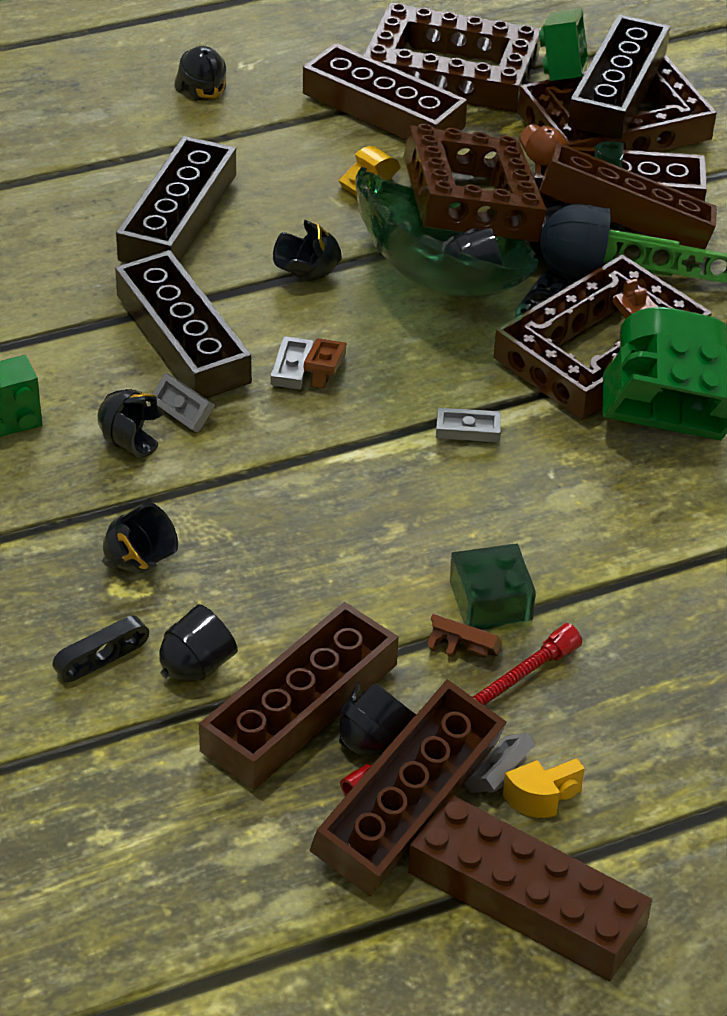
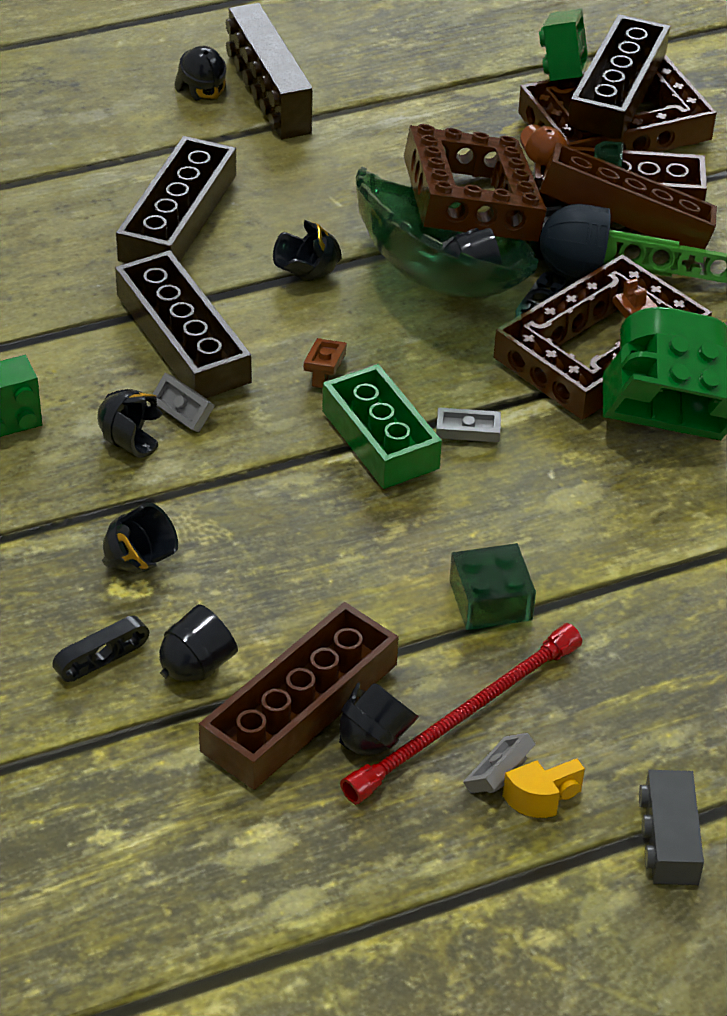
(270, 71): none -> dark brown brick
(288, 367): light grey plate -> none
(375, 162): yellow brick -> none
(380, 93): reddish brown brick -> none
(381, 426): none -> green brick
(406, 787): reddish brown brick -> none
(477, 640): dark orange plate -> none
(489, 86): reddish brown brick -> none
(530, 886): reddish brown brick -> none
(672, 827): none -> dark grey brick

